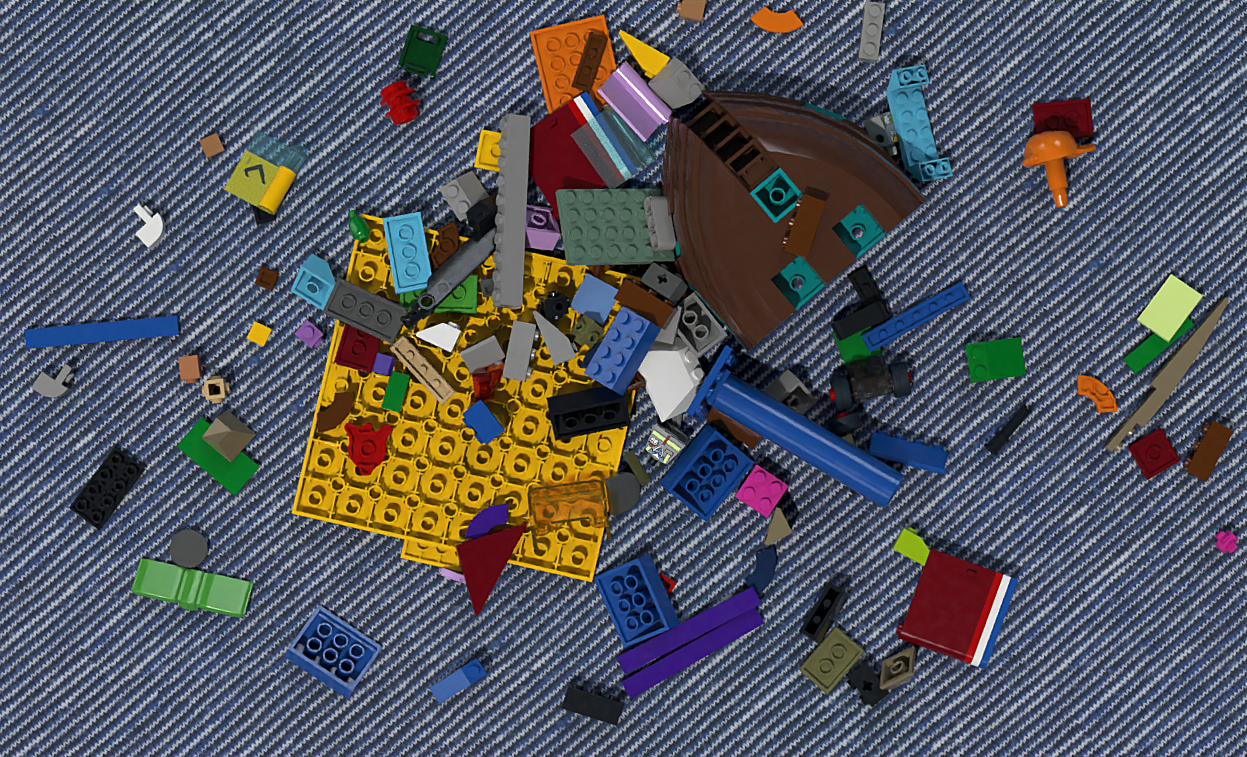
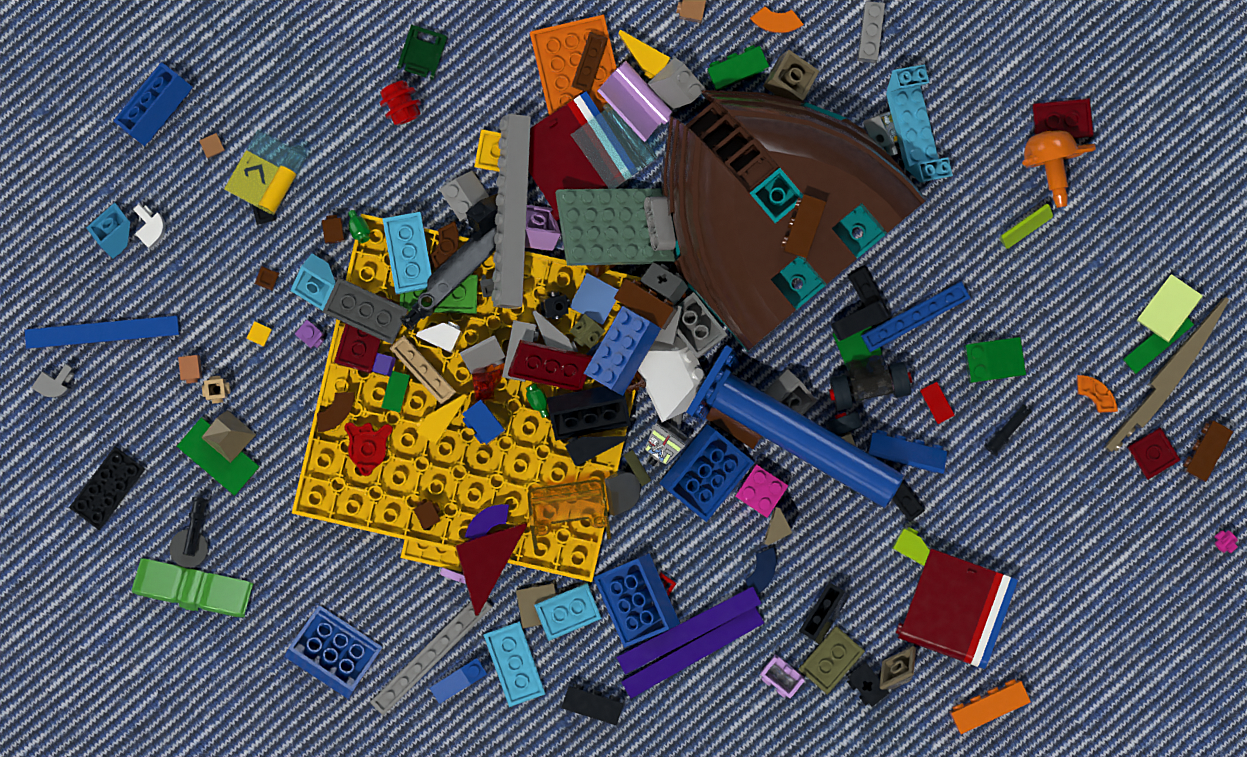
(111, 230): none -> dark azure slope
(153, 104): none -> blue slope
(189, 549): none -> black pin
(333, 230): none -> reddish brown brick
(427, 513): none -> reddish brown brick
(427, 658): none -> light grey tile
(437, 422): none -> yellow slope
(514, 664): none -> medium azure tile
(528, 598): none -> dark tan tile
(537, 399): none -> green plant
(549, 365): none -> dark red tile
(567, 611): none -> medium azure tile
(586, 448): none -> black slope
(737, 67): none -> green brick
(782, 676): none -> lavender window
(791, 77): none -> dark tan slope
(907, 503): none -> black tile
(937, 402): none -> red tile
(990, 706): none -> orange brick
(1026, 226): none -> lime slope

